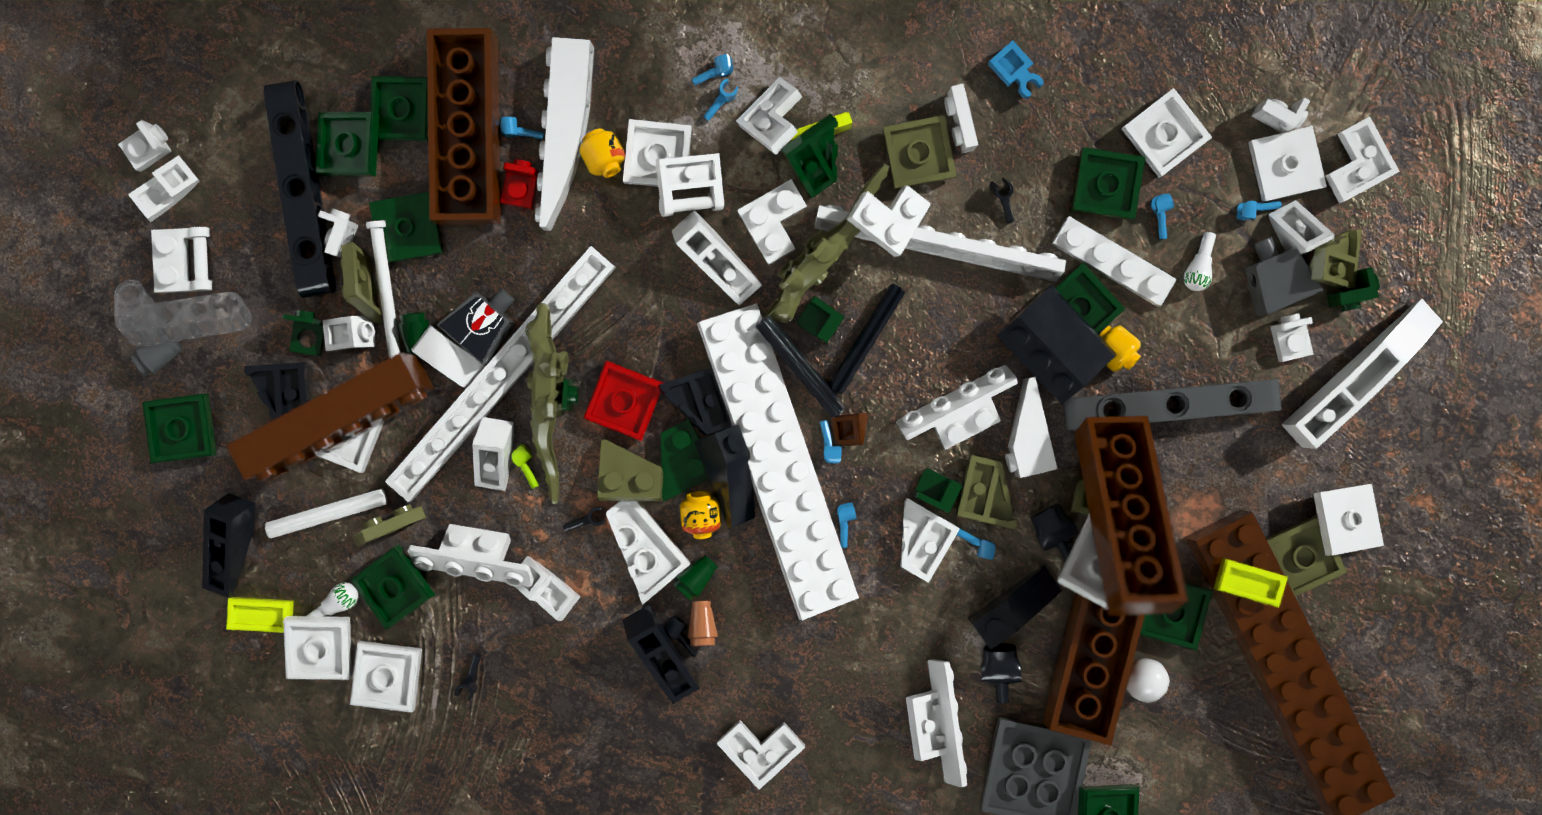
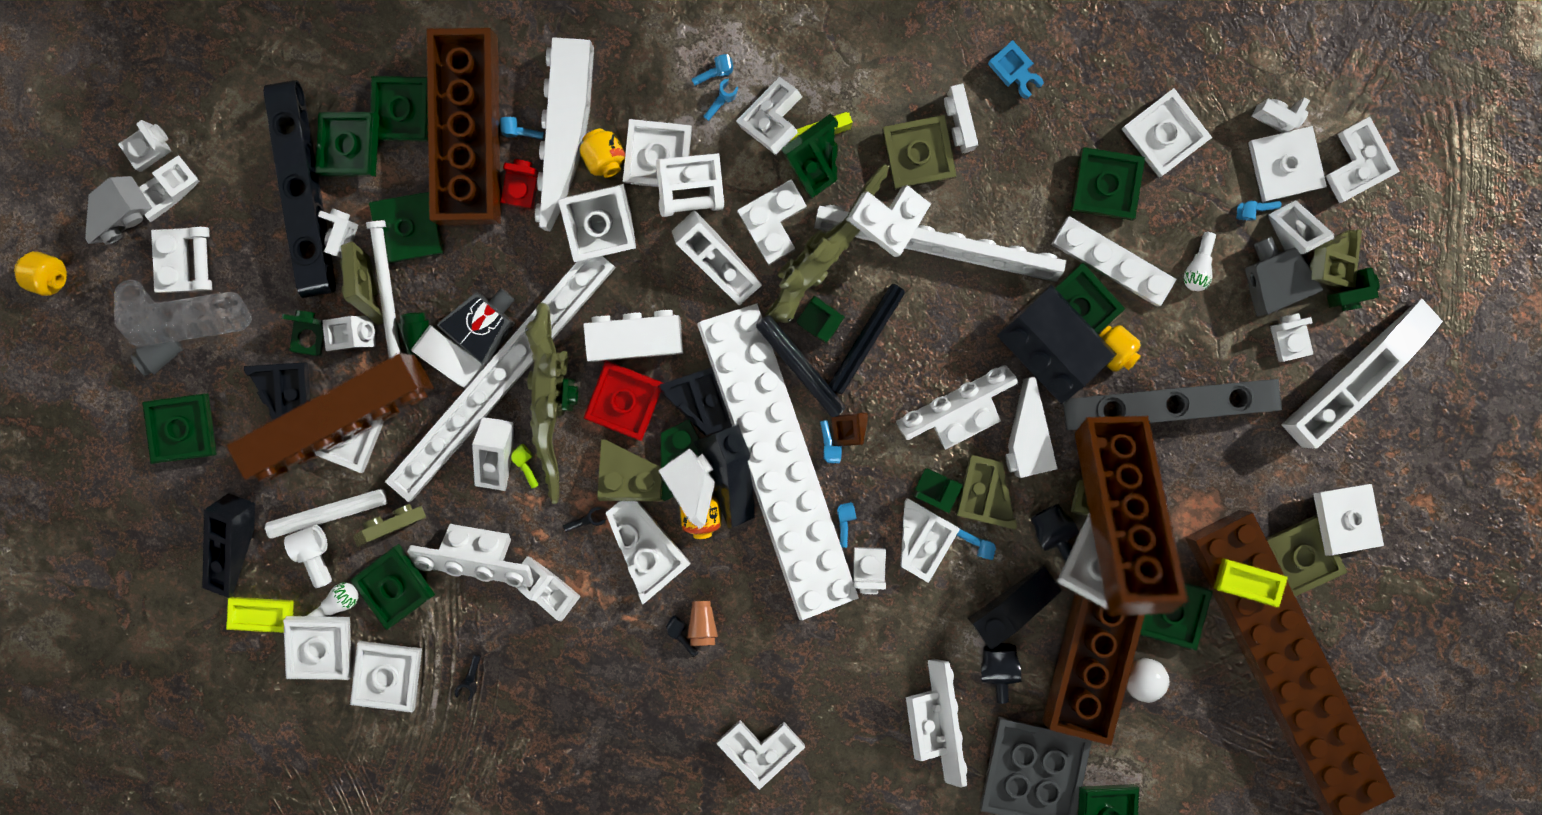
(40, 273): none -> yellow head
(113, 209): none -> light grey slope
(307, 547): none -> white axle
(598, 222): none -> white slope
(633, 336): none -> white brick
(659, 653): black slope -> none
(691, 485): none -> white slope
(695, 578): dark green cone -> none
(869, 569): none -> white bracket
(1004, 195): black hand -> none
(1159, 205): dark azure hand -> none

